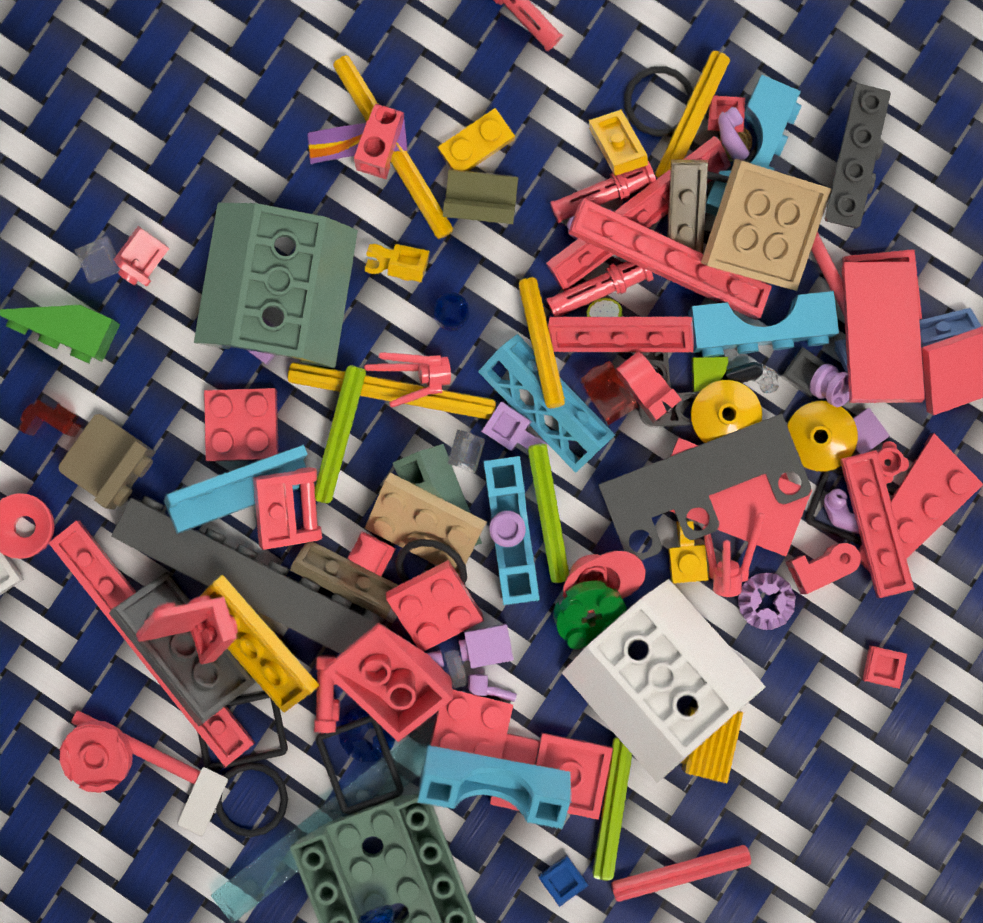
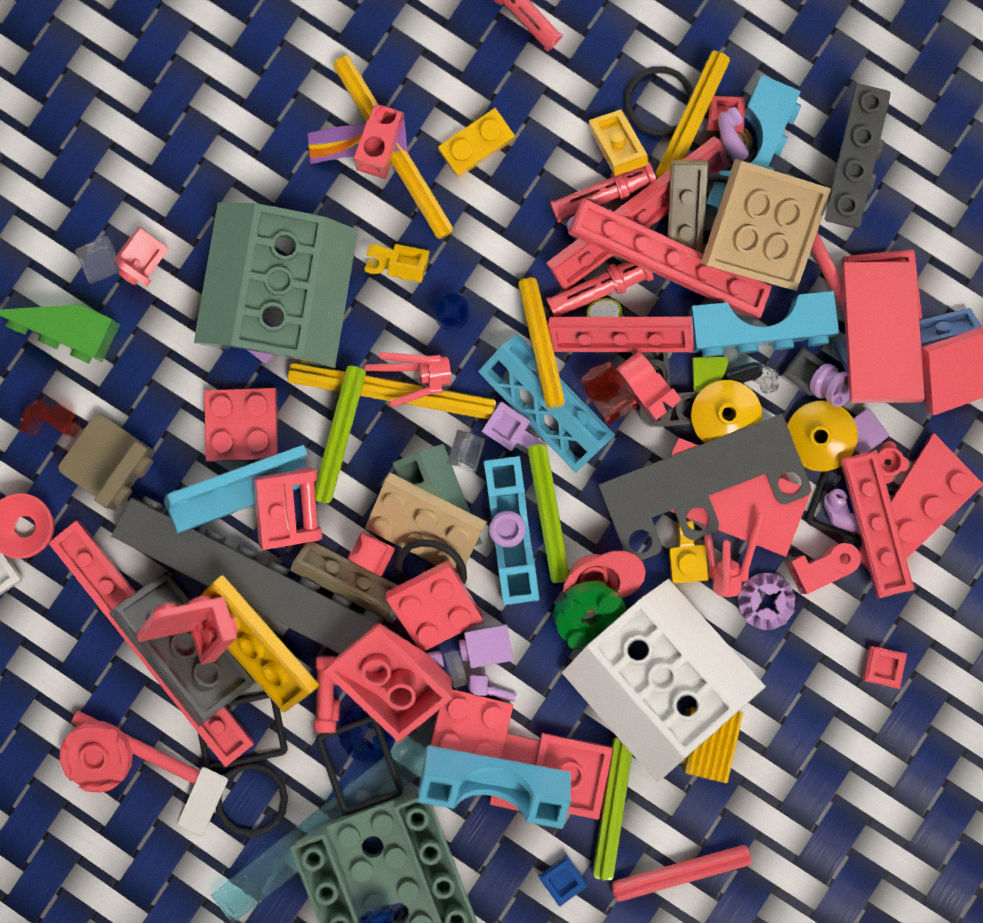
(480, 196): olive panel -> none

